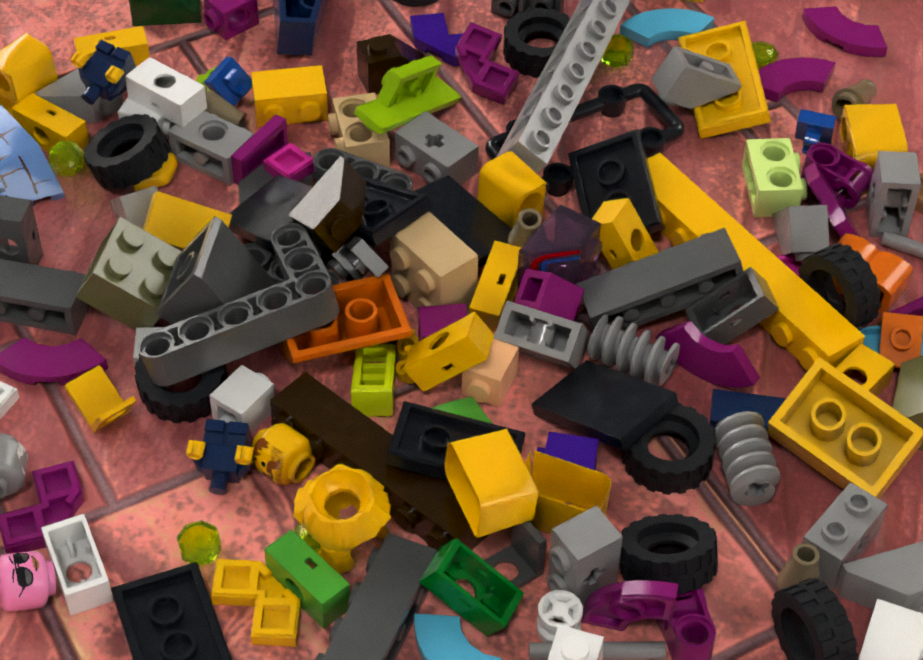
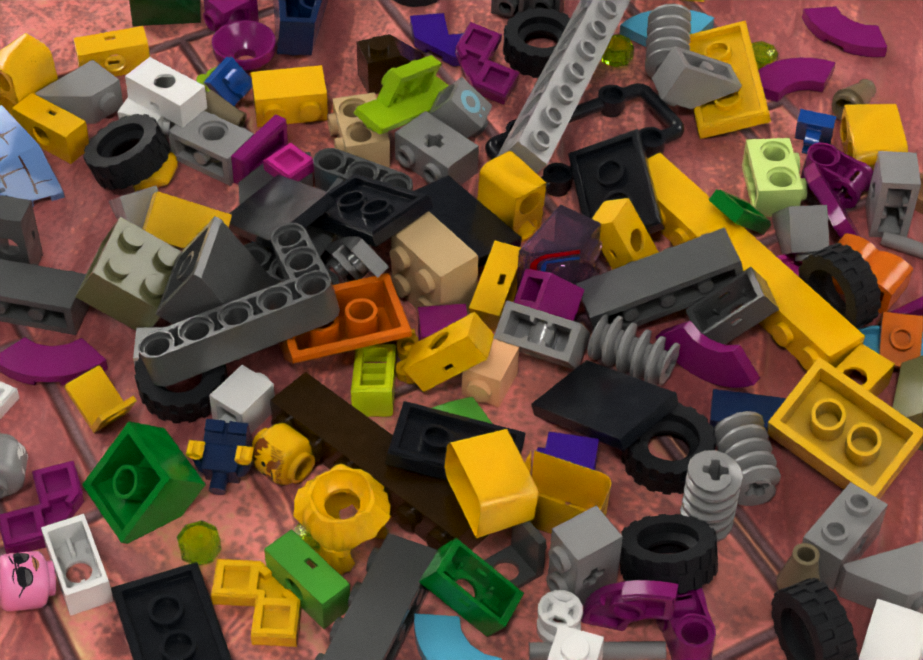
(66, 159): clear neon green tile -> none
(104, 71): dark blue piece -> none
(142, 482): none -> green slope
(243, 39): none -> magenta piece
(332, 206): dark brown slope -> none
(462, 108): none -> light grey brick
(527, 224): dark tan cone -> none
(667, 27): none -> light grey piece
(712, 490): none -> light grey piece
(740, 211): none -> green tile

